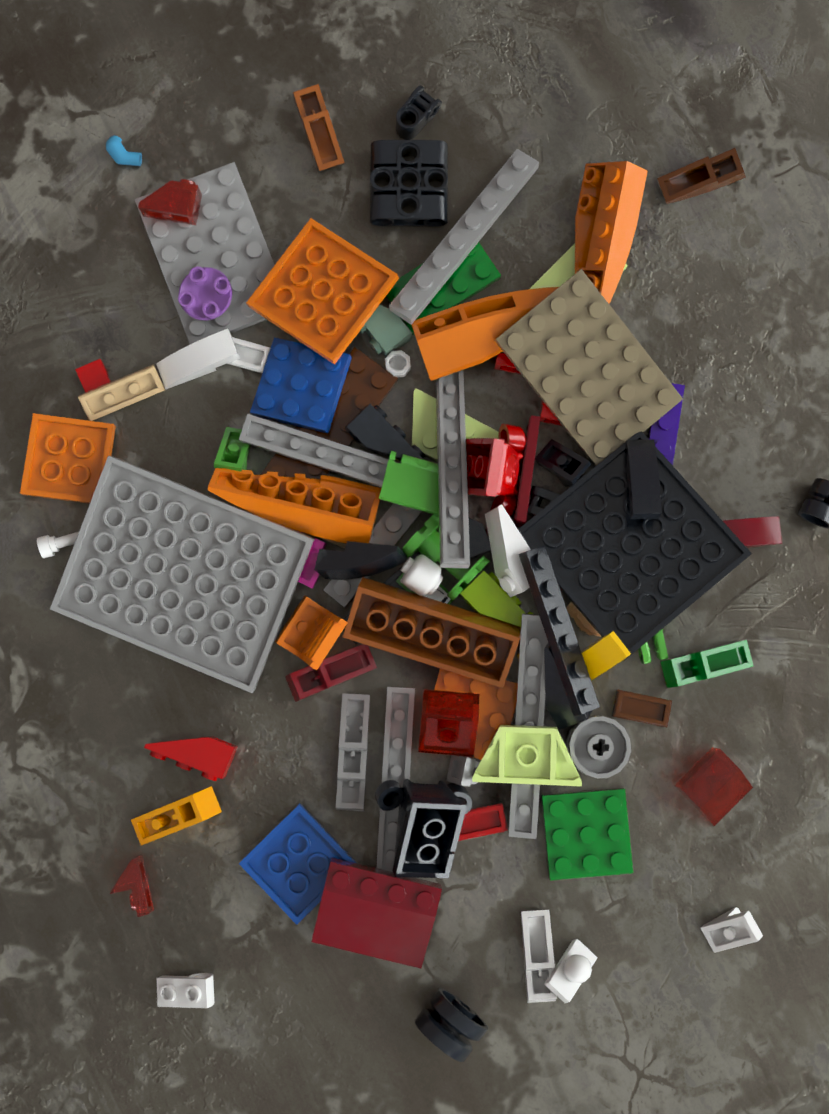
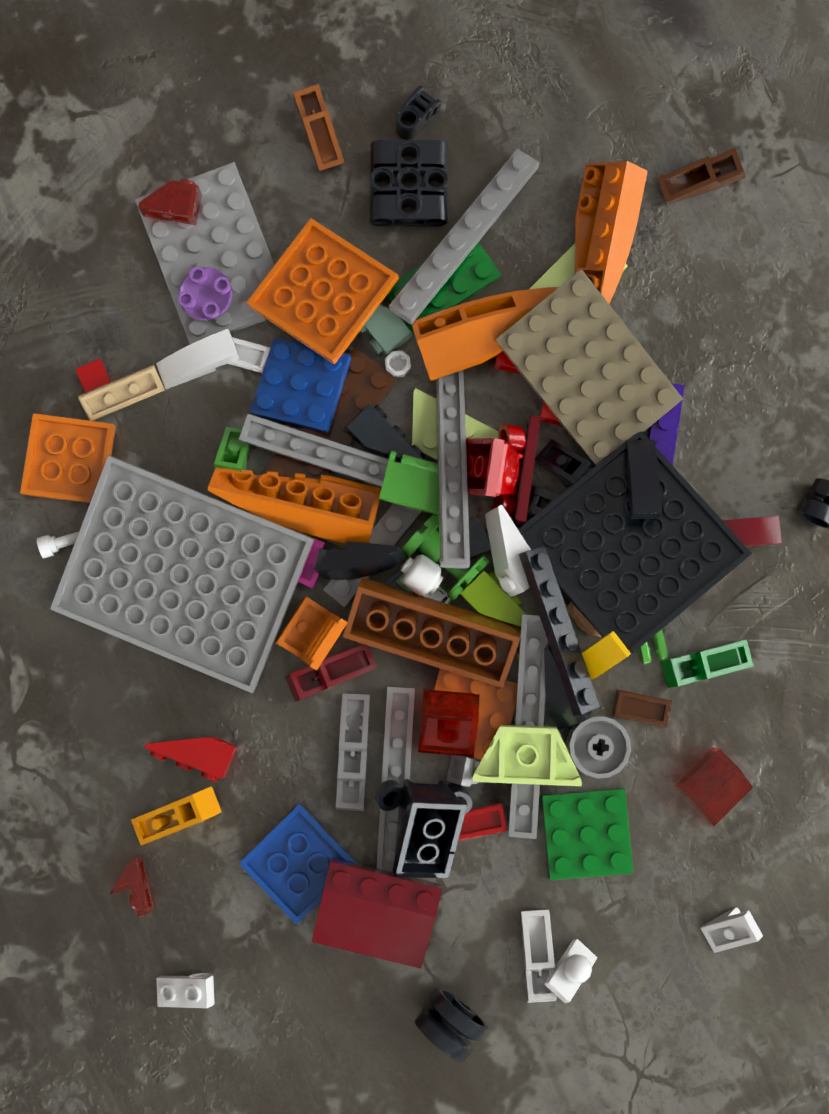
(119, 153): dark azure arm -> none

